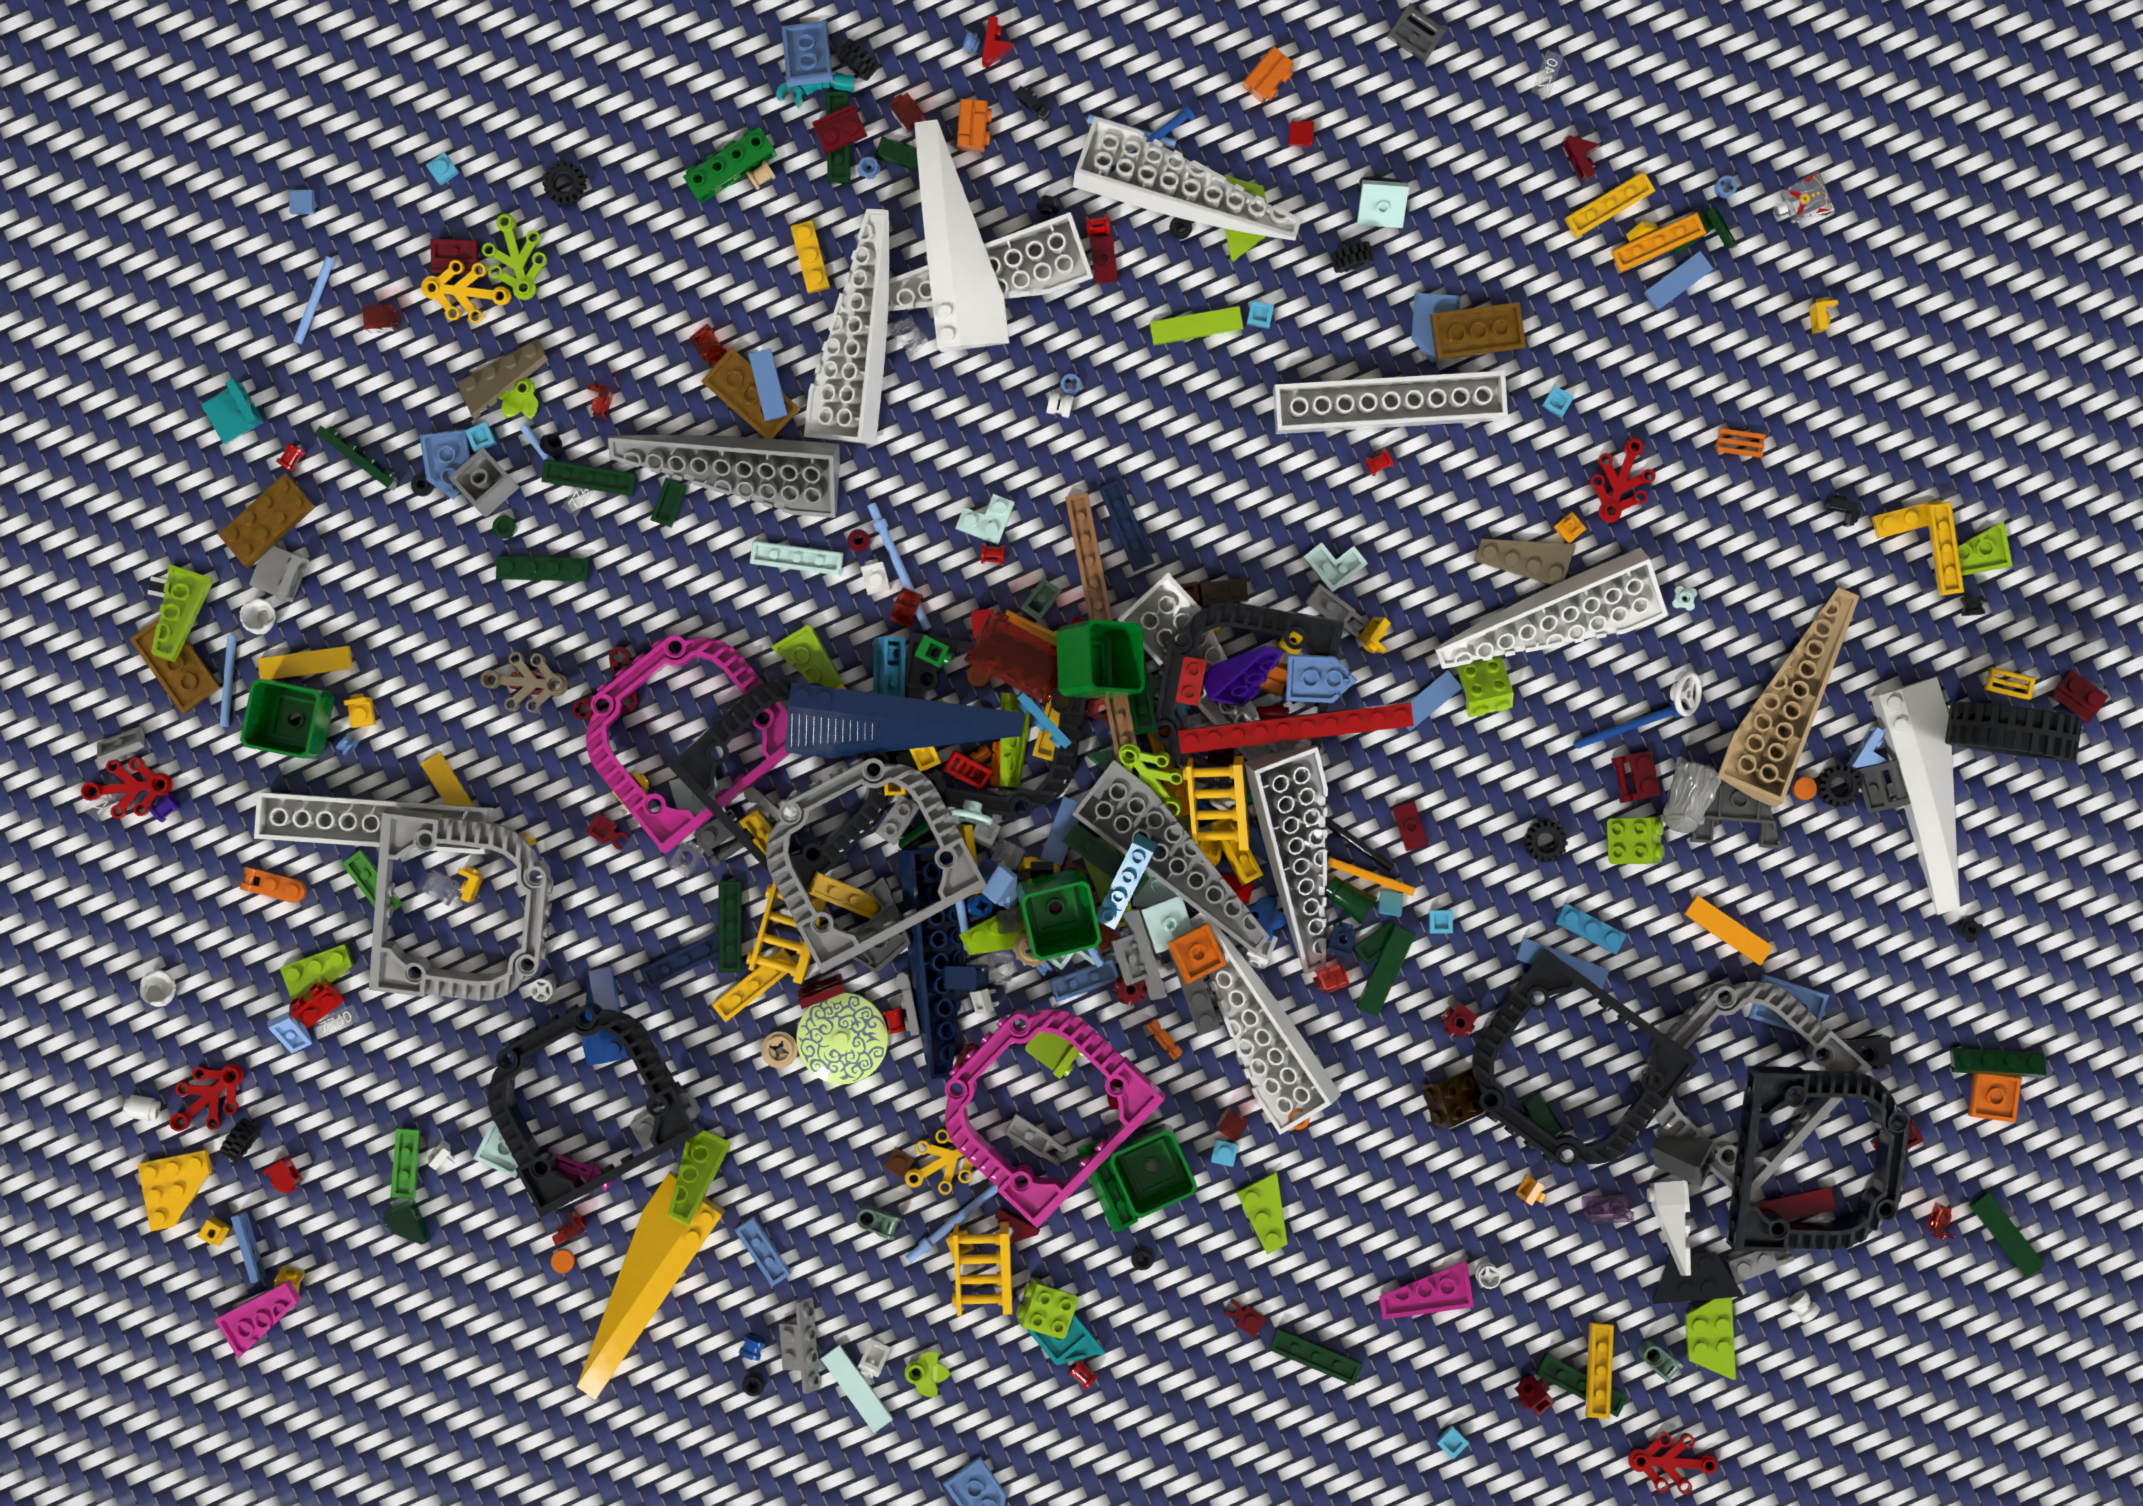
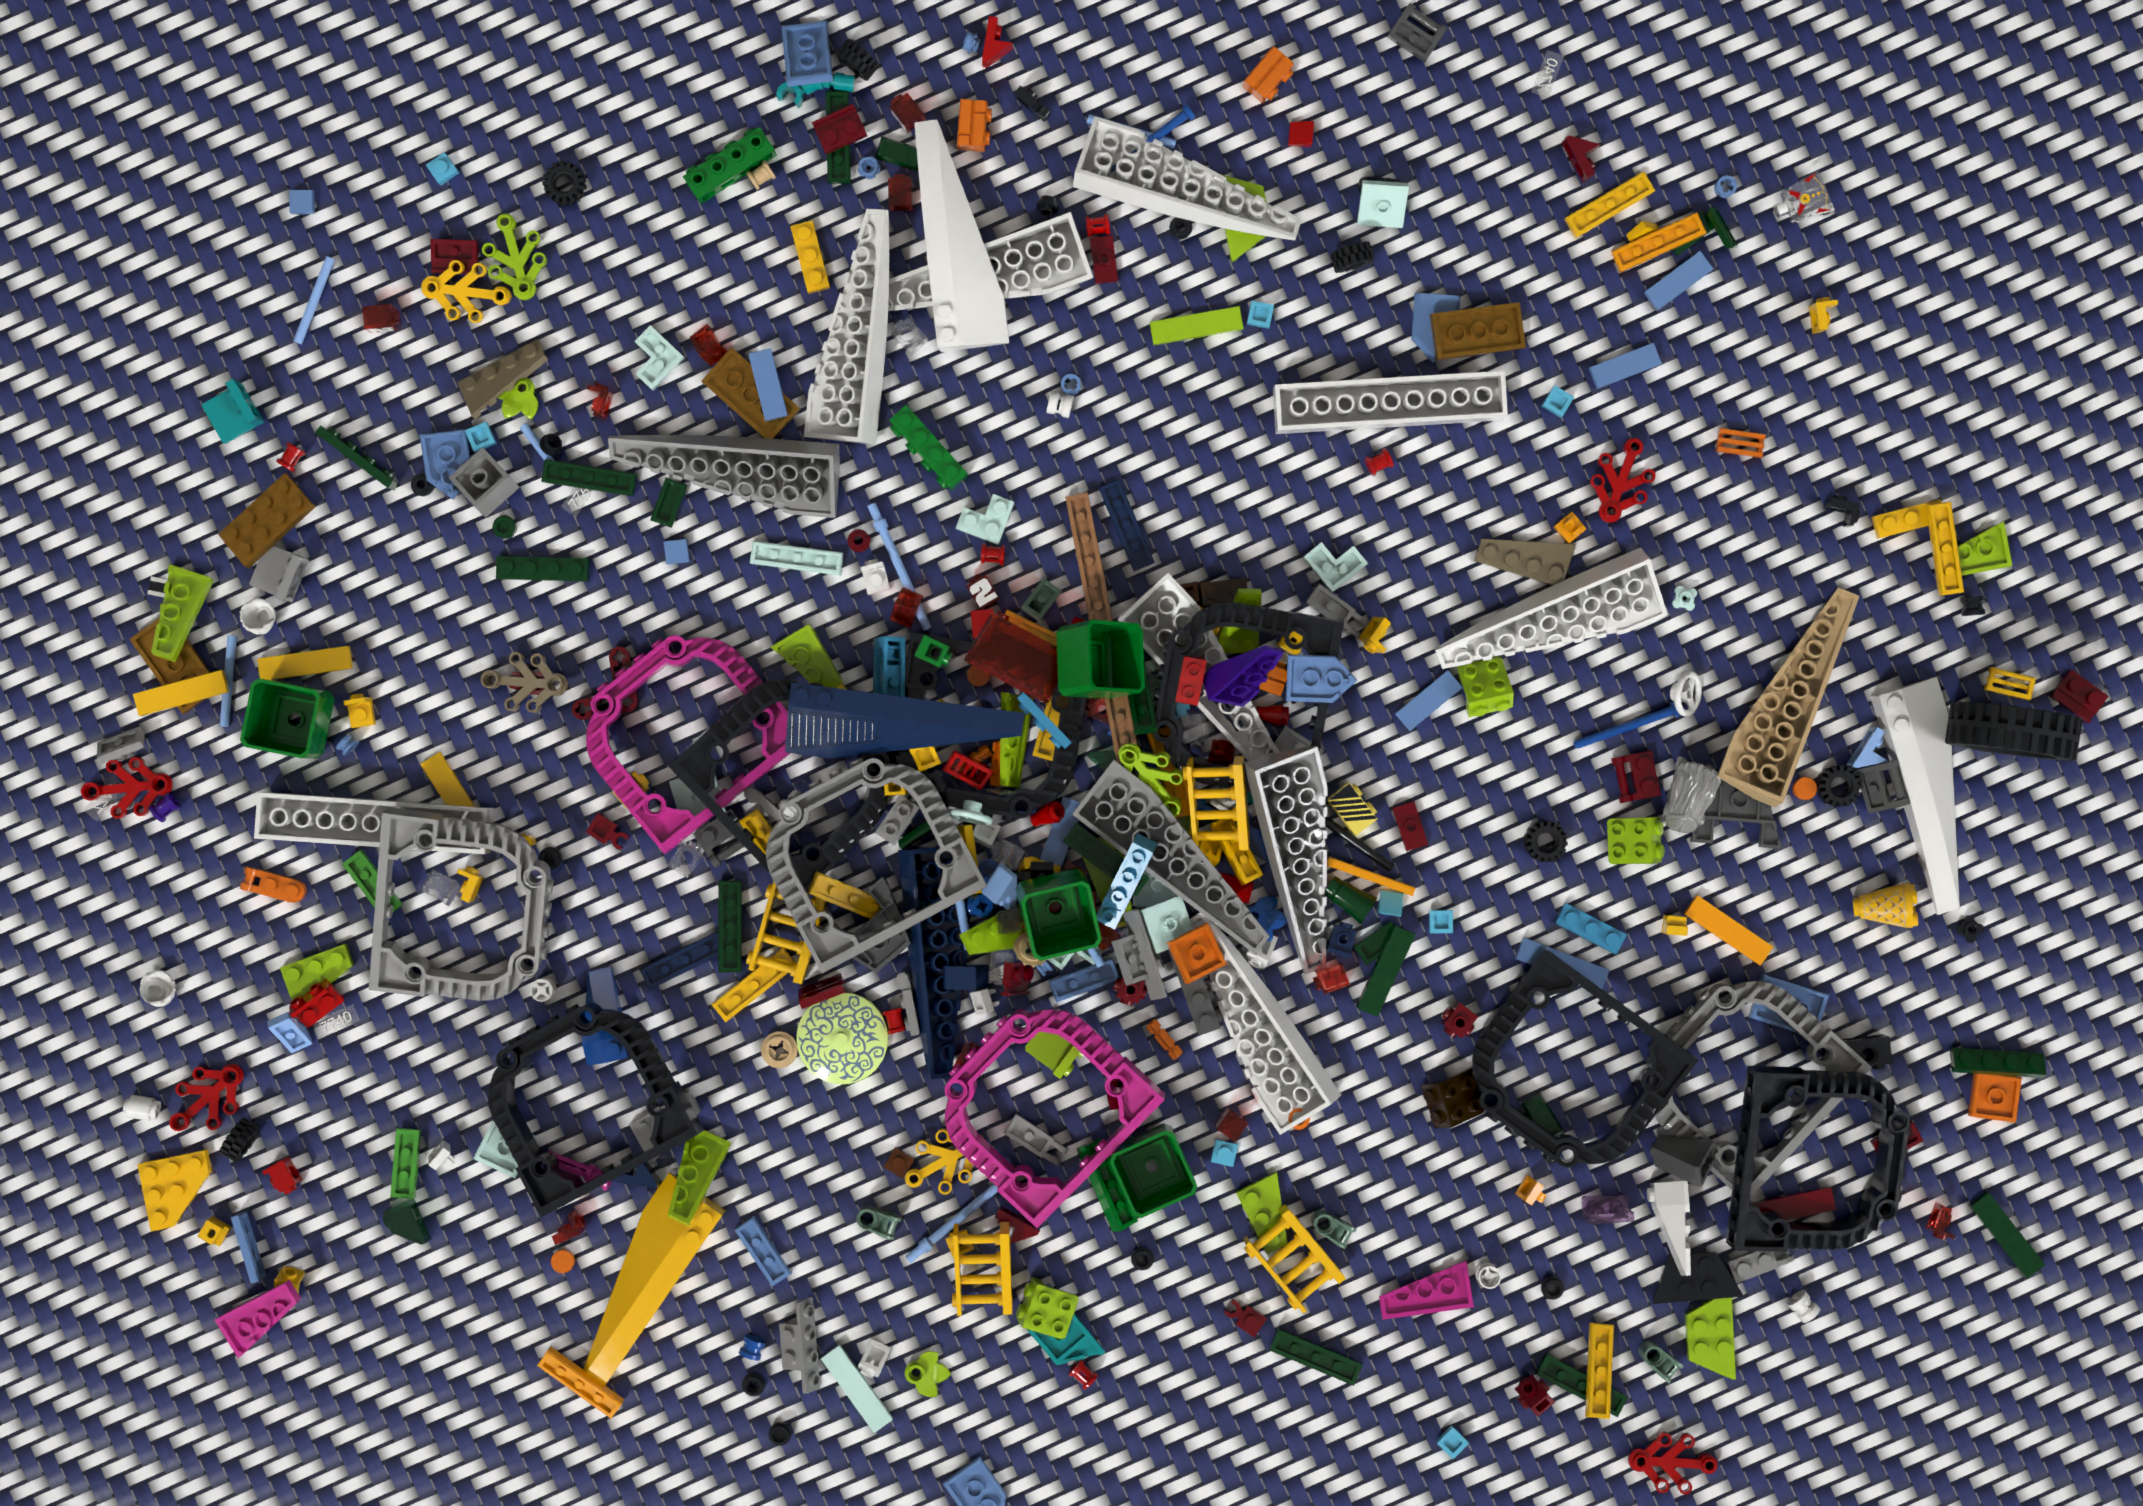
(181, 693): none -> yellow tile
(551, 856): none -> black plate
(580, 1382): none -> light orange tile
(644, 1176): none -> dark blue slope
(662, 361): none -> light aqua plate
(676, 551): none -> medium blue tile
(780, 1433): none -> black plate
(900, 193): none -> clear red brick
(932, 452): none -> green brick
(982, 591): none -> brick
(1016, 978): none -> dark red plate
(1048, 814): none -> red cone
(1239, 639): none -> lime wing
(1296, 727): red plate -> none
(1301, 1238): none -> yellow fence
(1336, 1229): none -> sand green piece
(1351, 808): none -> brick
(1558, 1290): none -> black plate
(1625, 366): none -> medium blue tile
(1674, 925): none -> yellow piece
(1889, 905): none -> yellow cone

